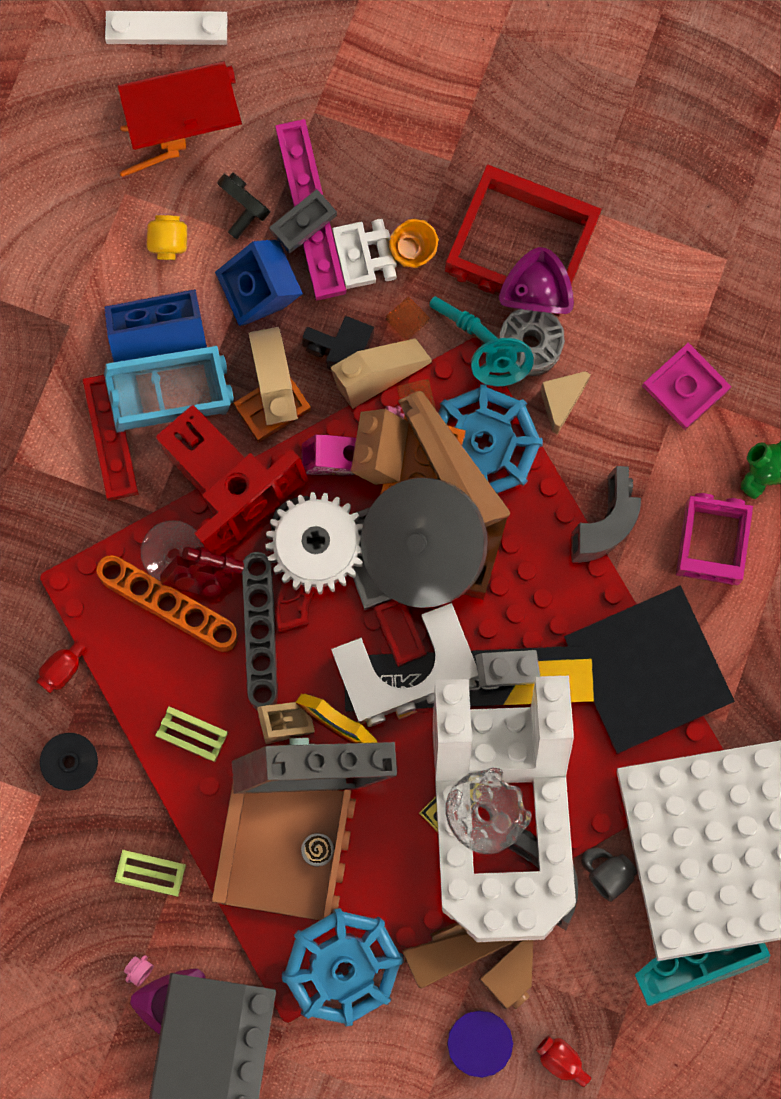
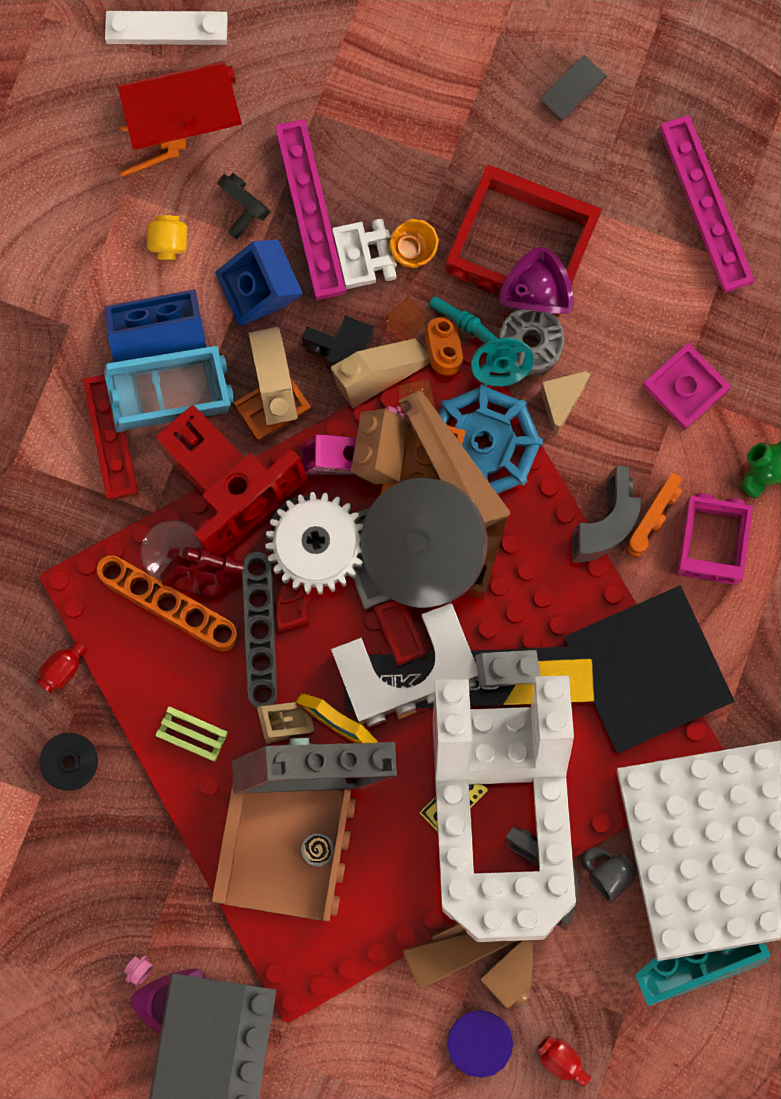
(159, 875): yellowish green tile -> none
(303, 221): dark grey plate -> none
(336, 950): dark azure plate -> none
(442, 343): none -> orange plate
(501, 801): clear plate -> none
(573, 87): none -> dark grey slope
(654, 518): none -> orange plate
(706, 204): none -> dark pink plate

